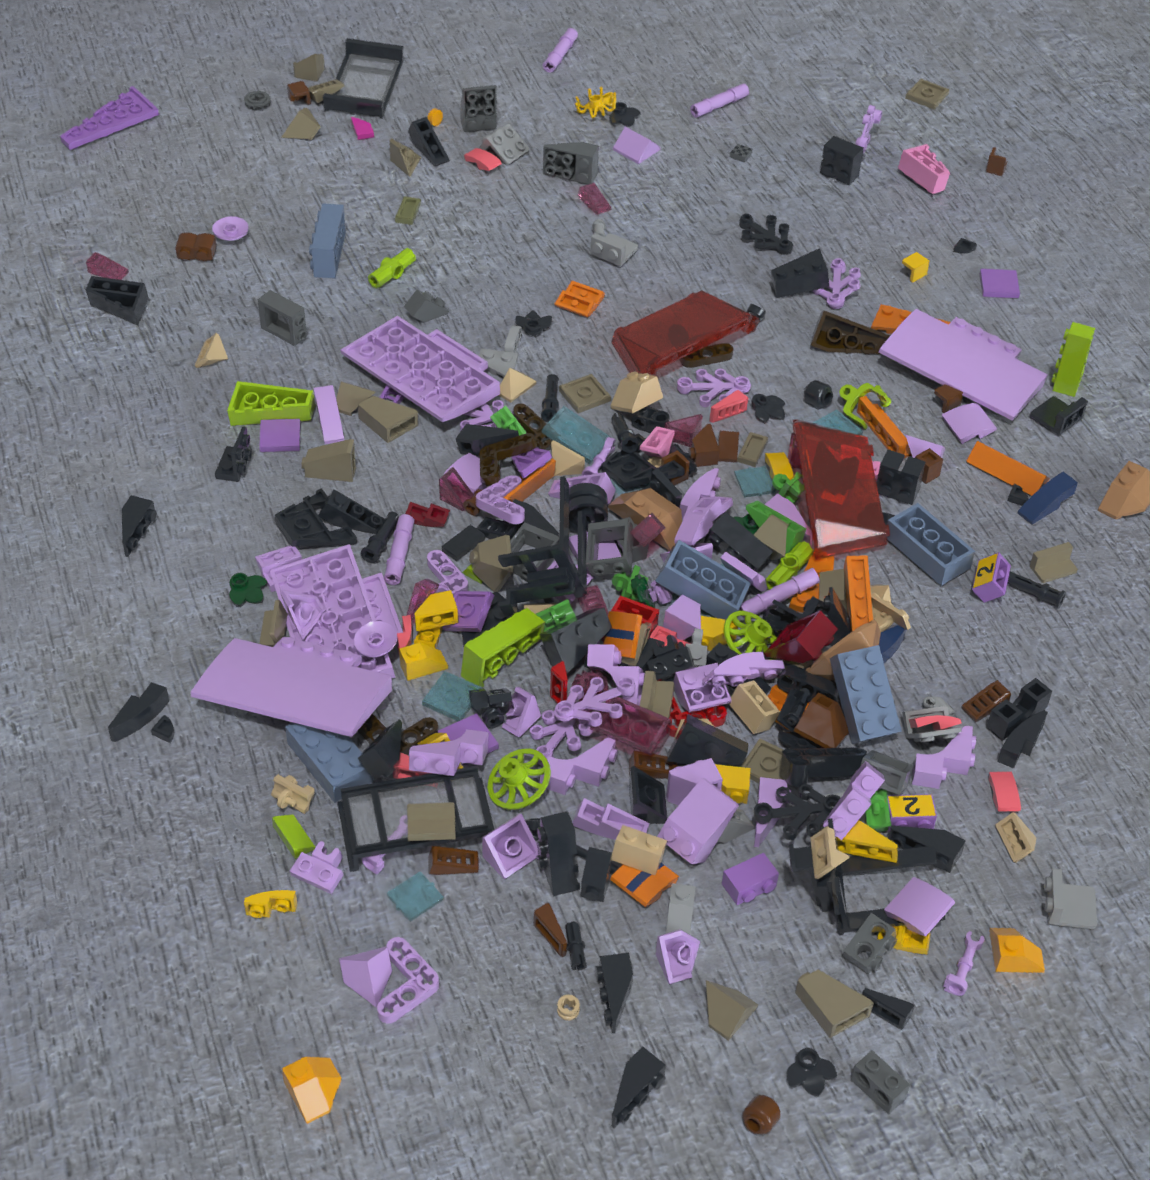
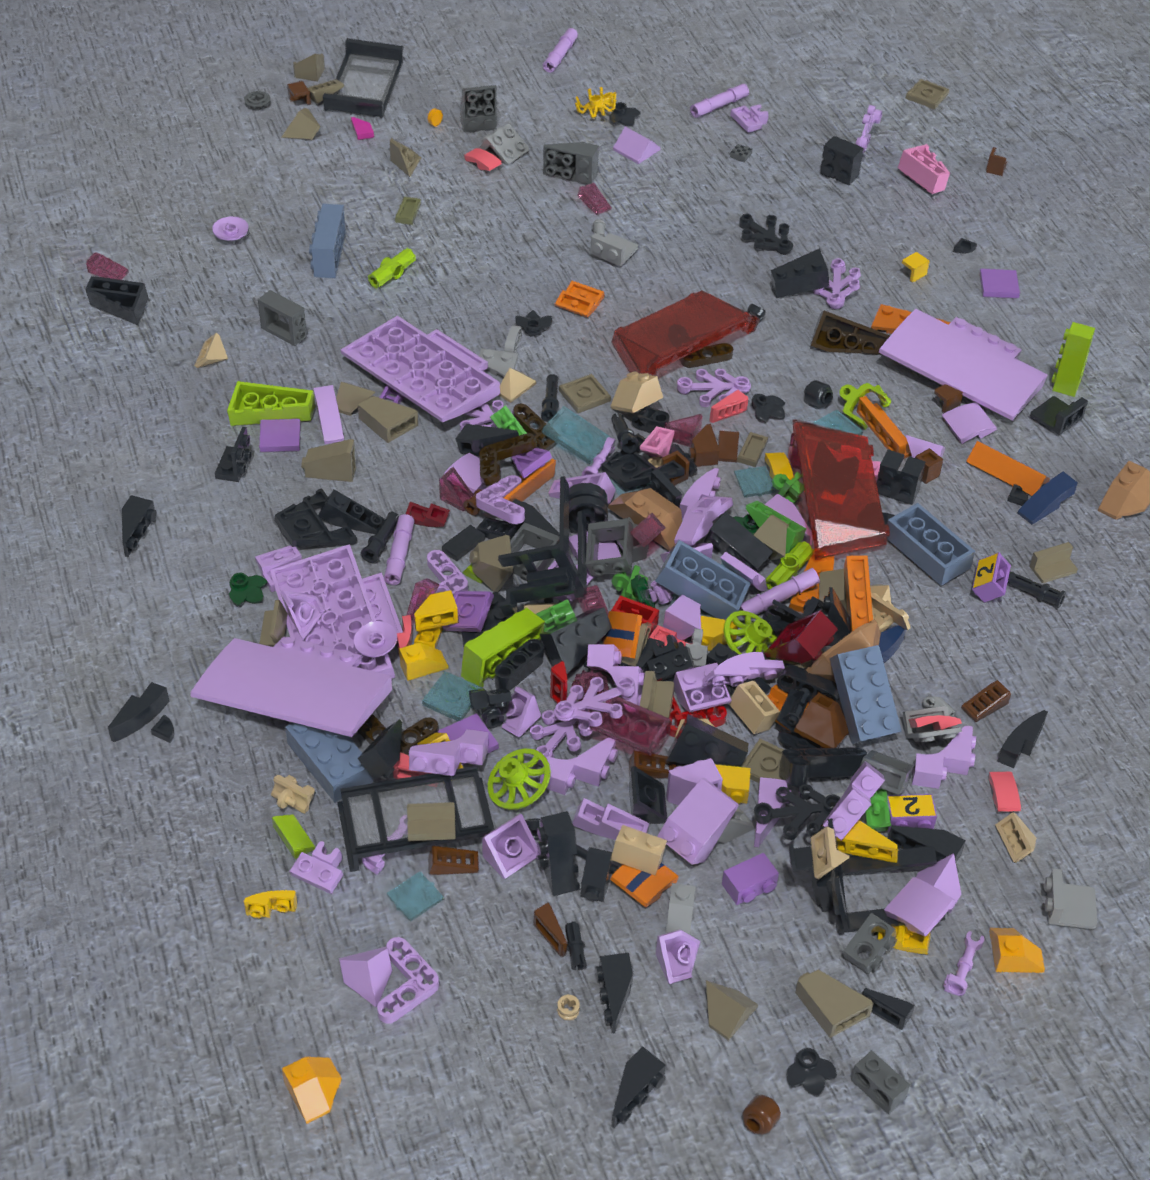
(112, 117): medium lavender wing -> none
(194, 246): reddish brown brick -> none
(425, 307): dark grey slope -> none
(427, 141): black slope -> none
(519, 664): none -> black beam
(567, 461): tan slope -> none
(750, 119): none -> lavender plate
(944, 877): none -> lavender slope
(1007, 715): black arch -> none

